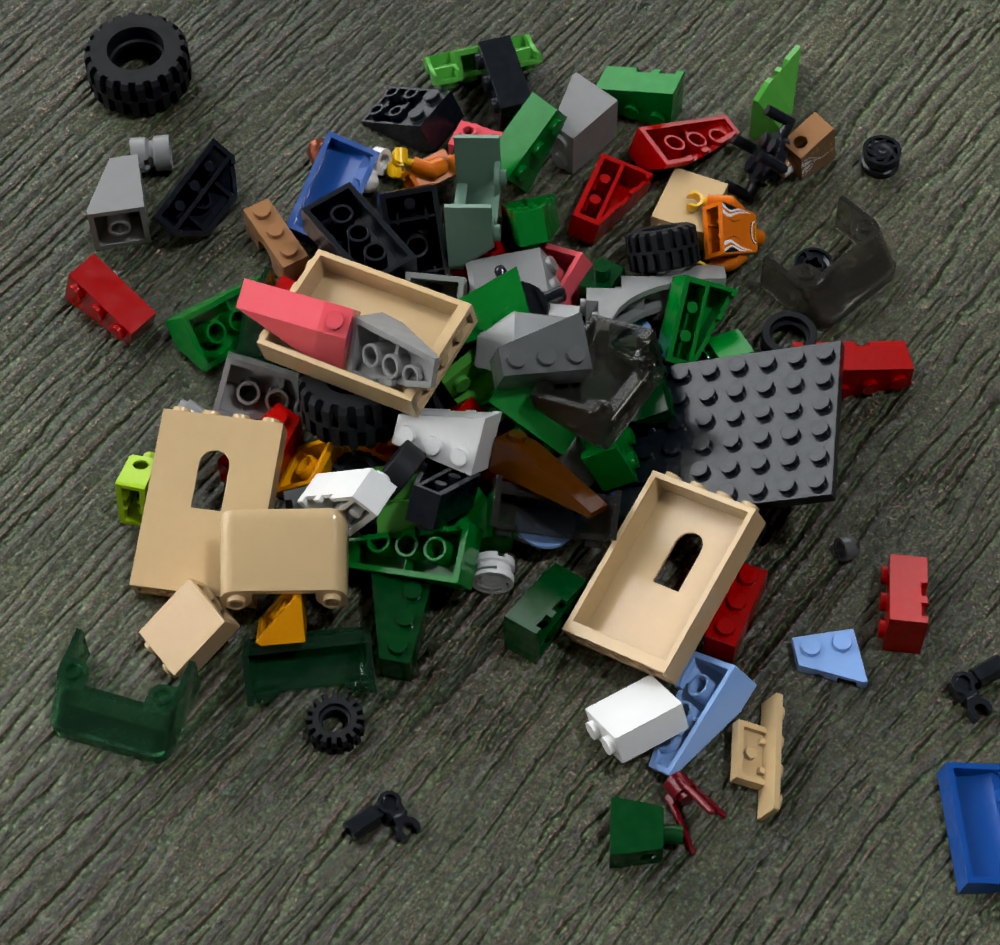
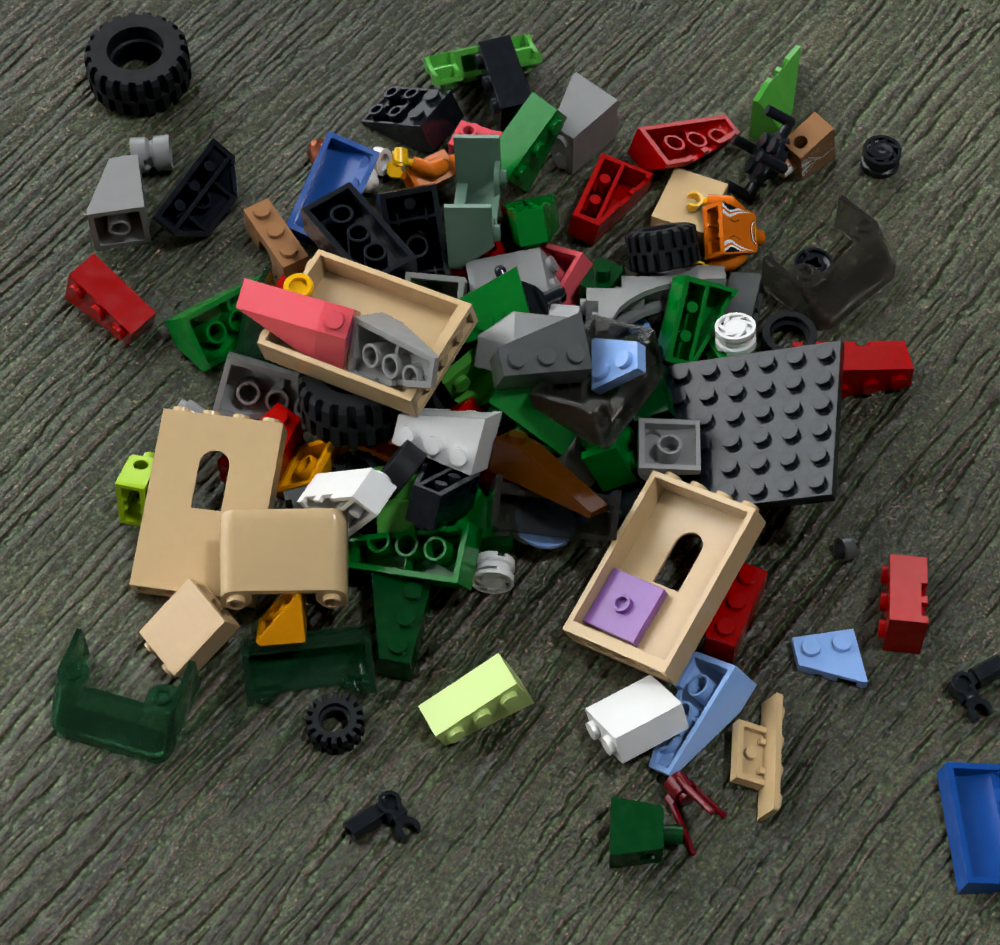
(300, 284): none -> yellow tile
(475, 701): none -> yellowish green wedge
(542, 612): dark green wedge -> none
(616, 363): none -> light blue wing
(625, 607): none -> plate
(644, 95): green wedge -> none
(668, 446): none -> light grey slope
(736, 335): none -> white wheel
(750, 294): none -> dark grey hinge

